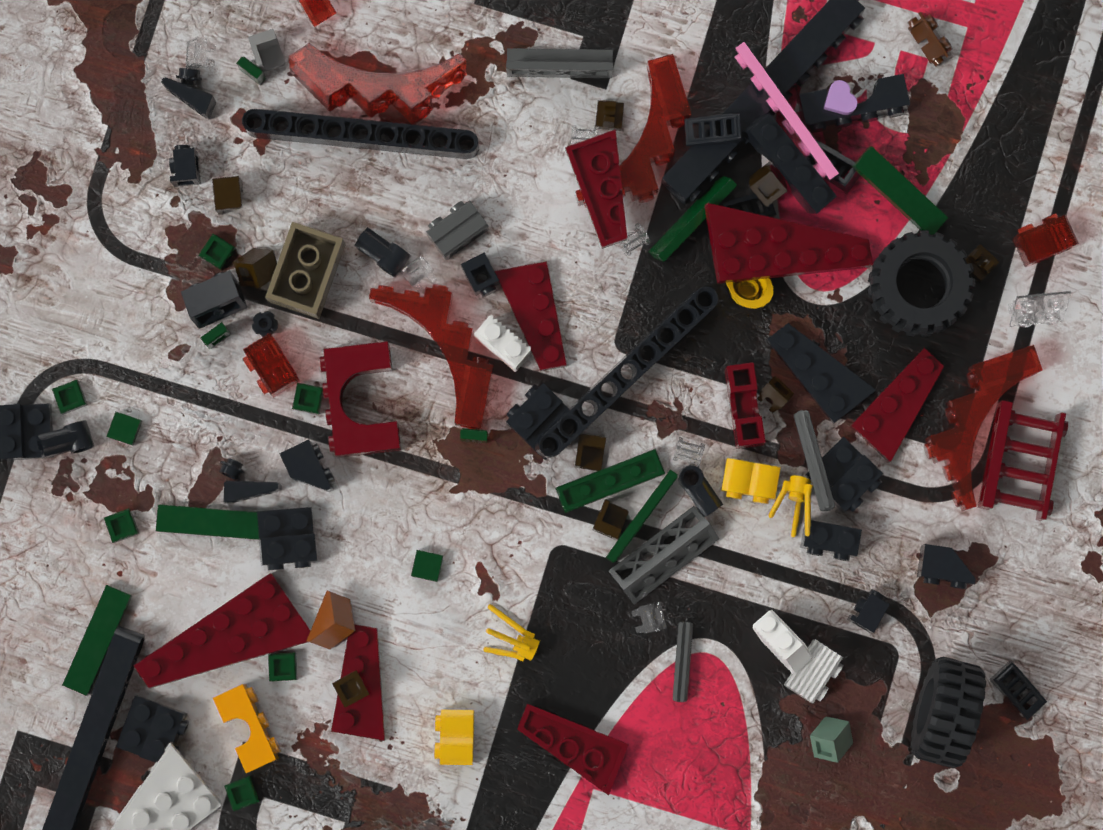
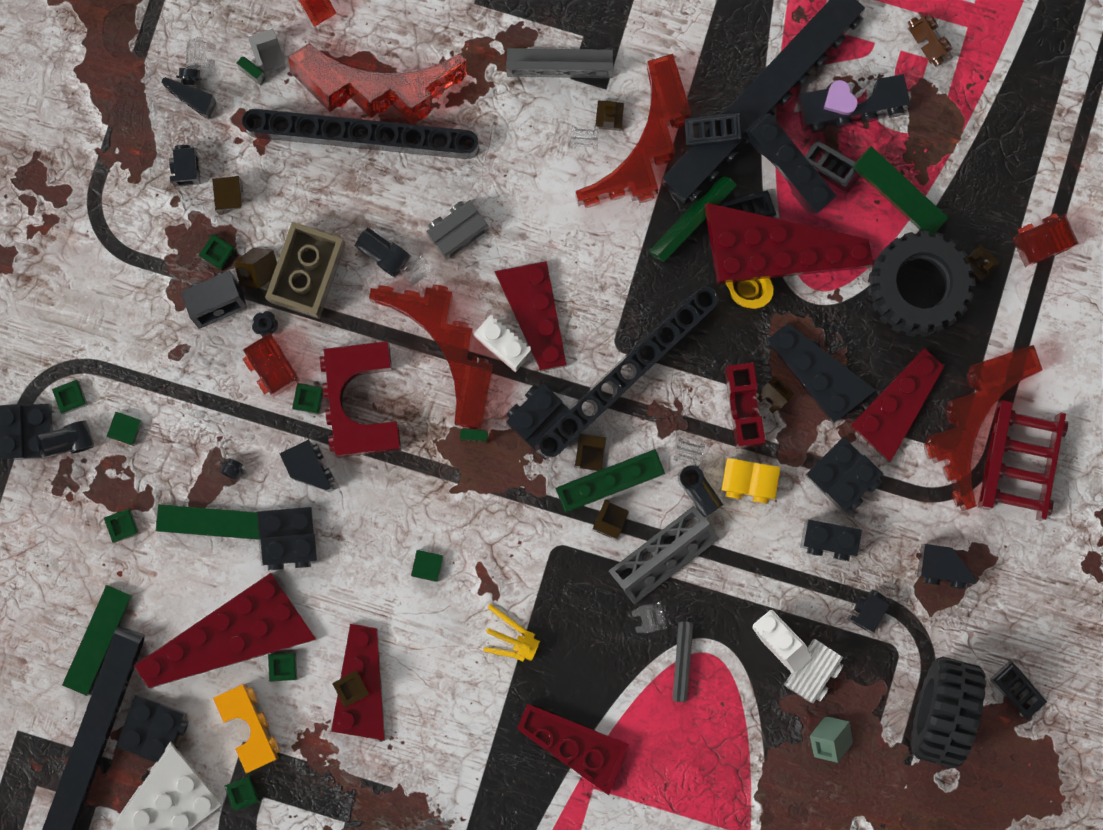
(215, 335): dark green tile -> none
(243, 490): black slope -> none
(332, 622): dark orange slope -> none
(456, 737): yellow brick -> none
(476, 266): black brick -> none
(599, 180): dark red wing -> none
(635, 238): clear bush -> none
(642, 516): dark green tile -> none
(768, 184): dark brown panel -> none
(779, 103): bright pink plate -> none
(798, 490): yellow plant -> none
(814, 460): dark grey axle -> none
(1039, 309): clear hinge -> none

